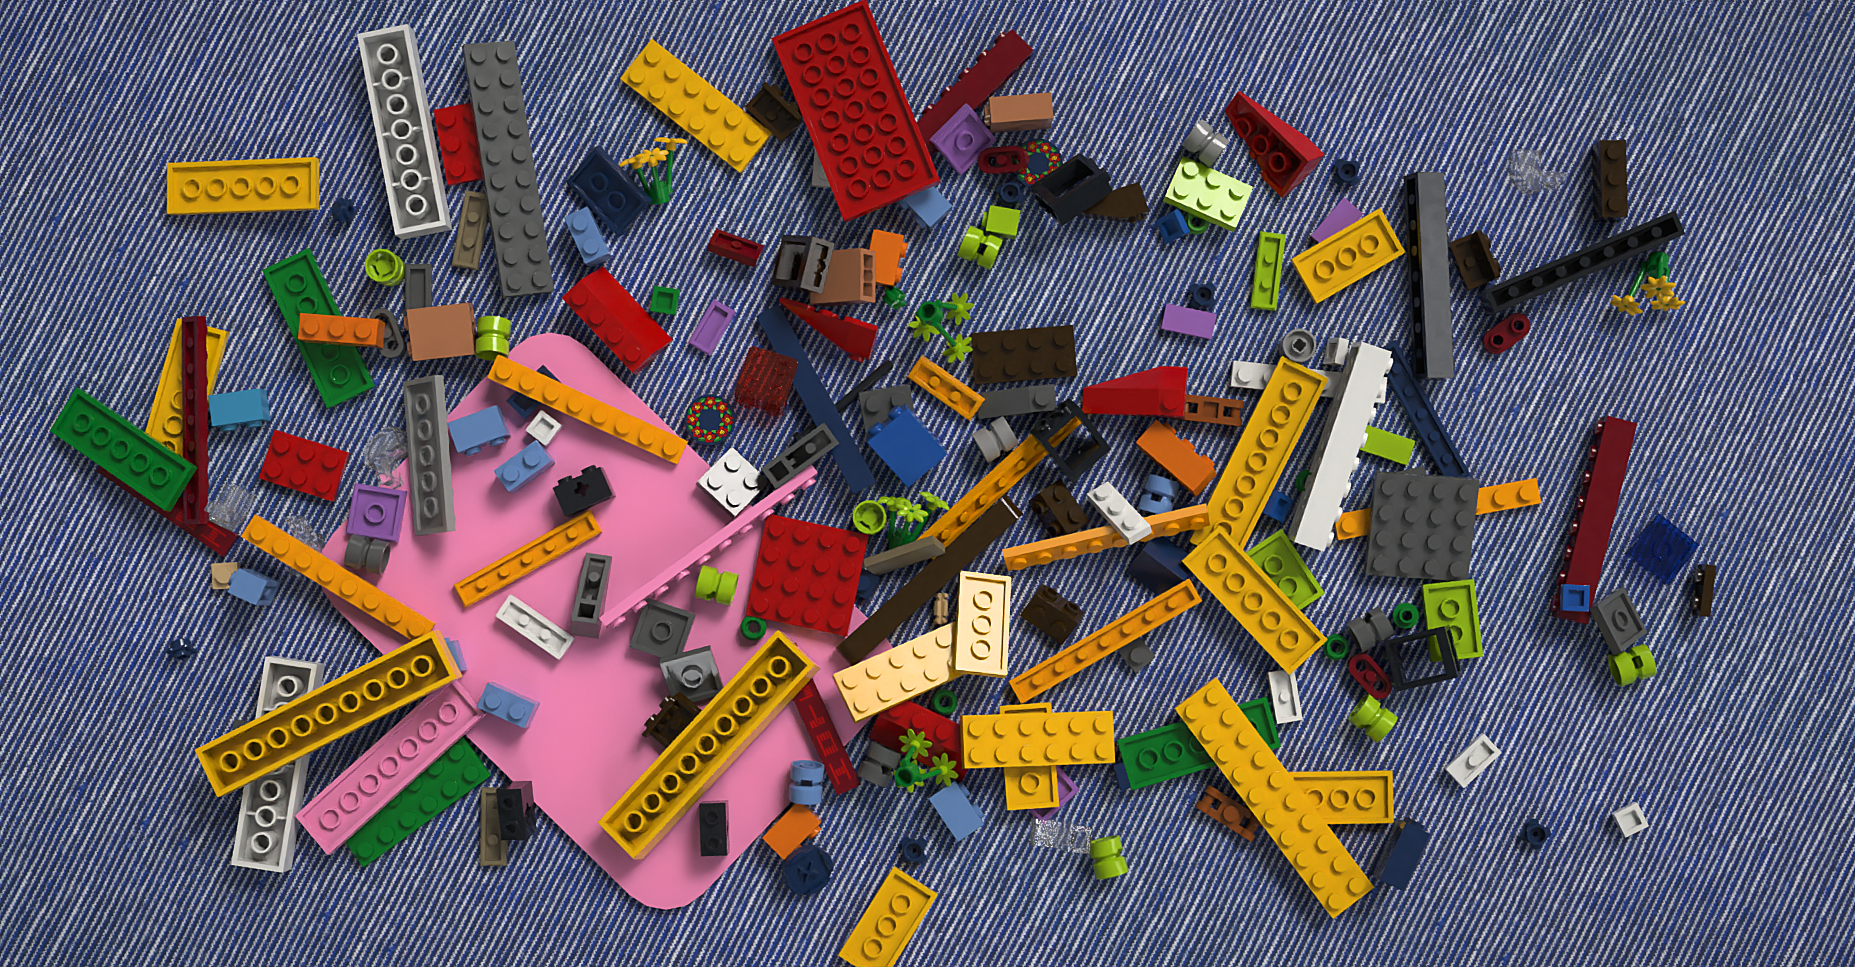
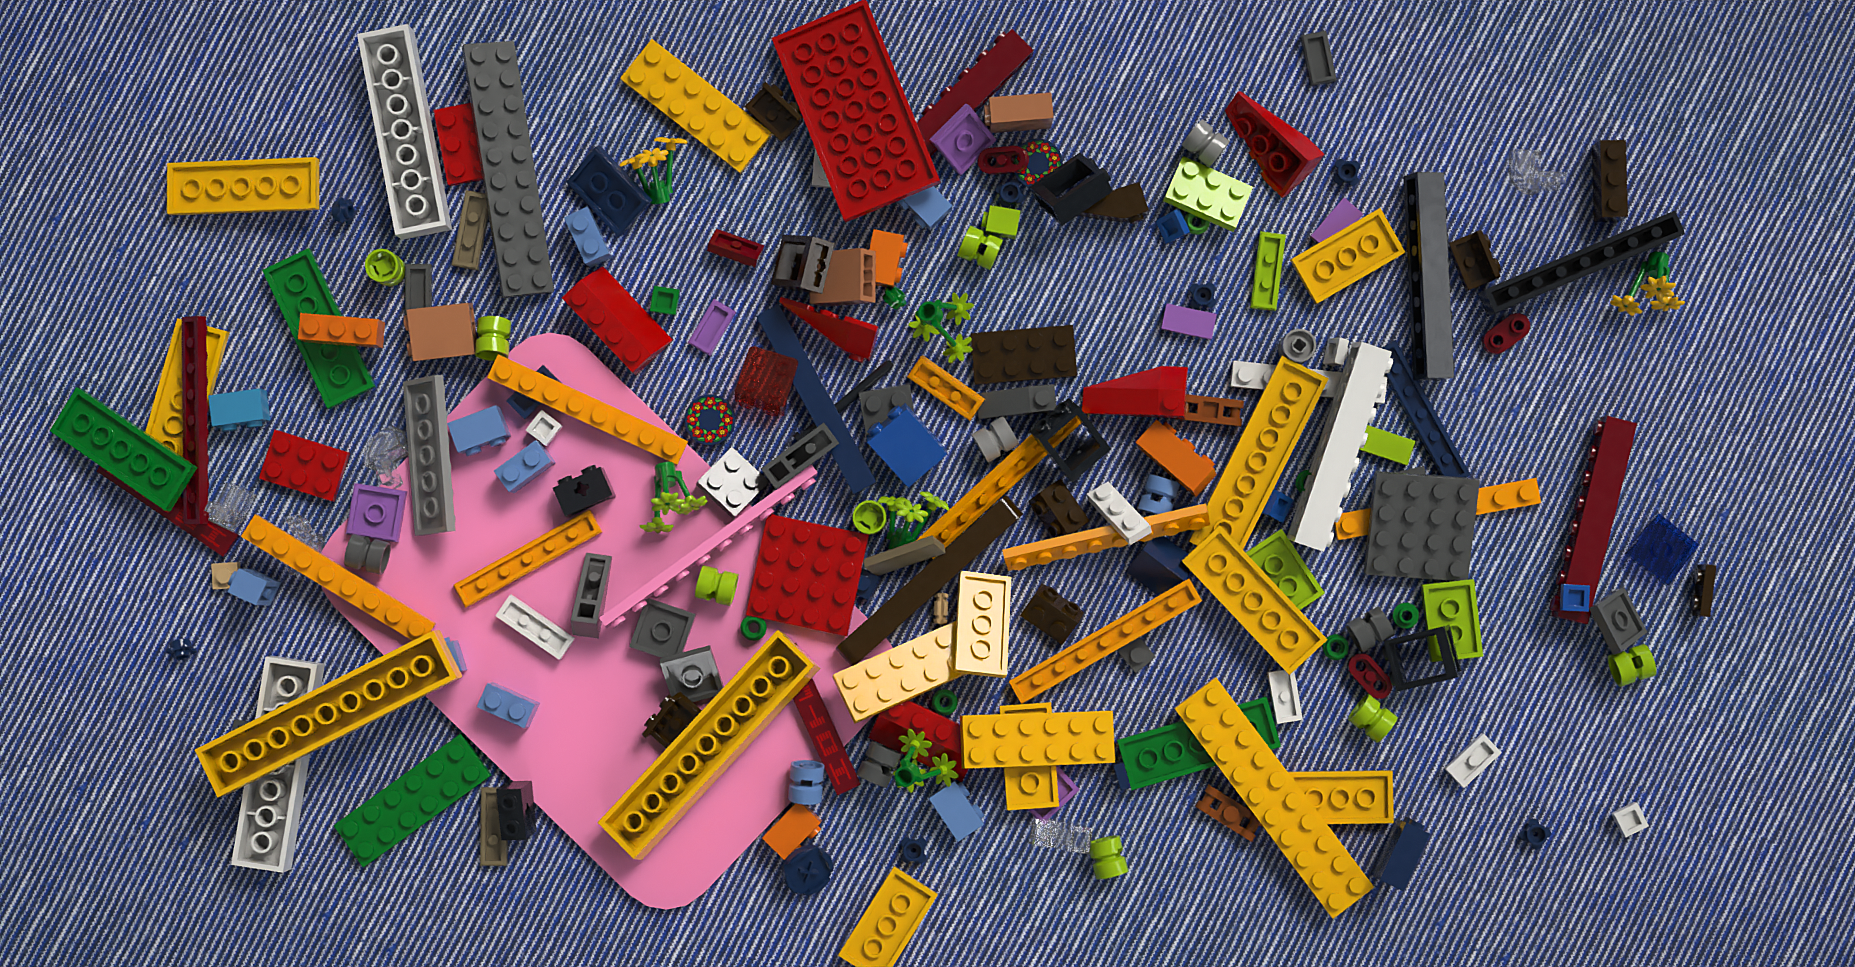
(390, 766): bright pink plate -> none
(391, 333): dark grey plate -> none
(666, 478): none -> plant
(714, 828): black brick -> none
(1318, 58): none -> dark grey tile

